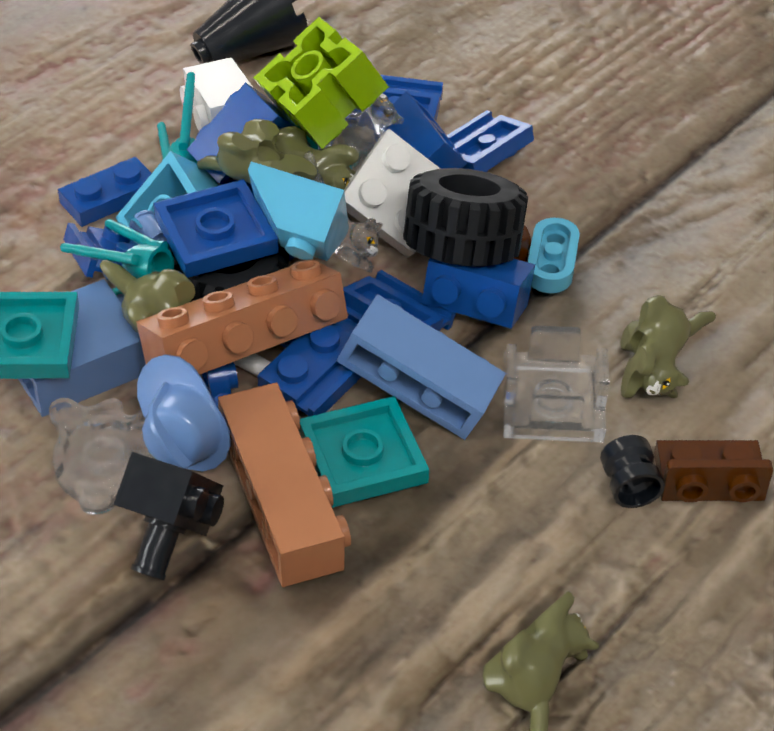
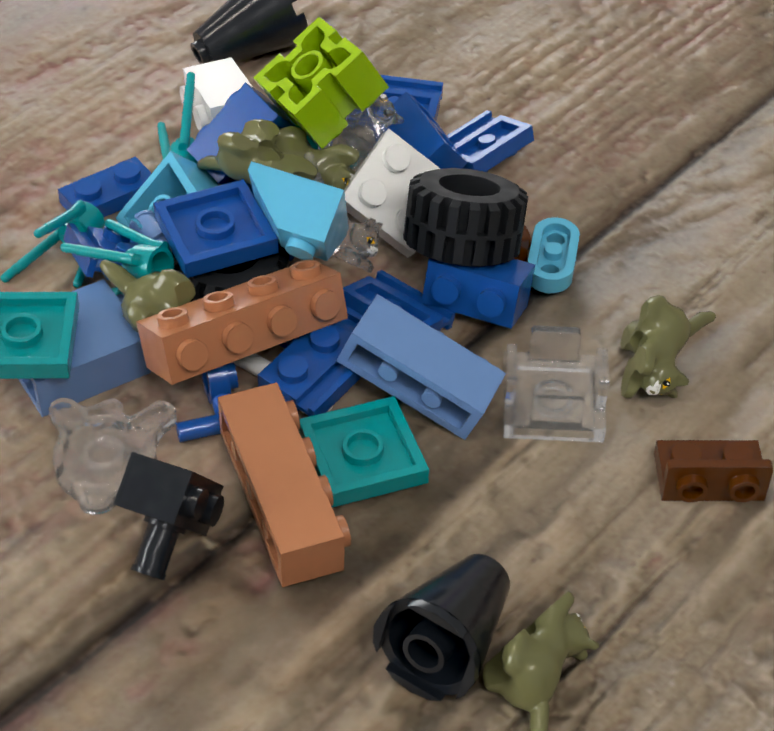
(81, 214): none -> teal plant
(181, 416): medium blue piece -> none
(444, 628): none -> black cone
(632, 471): black wheel -> none

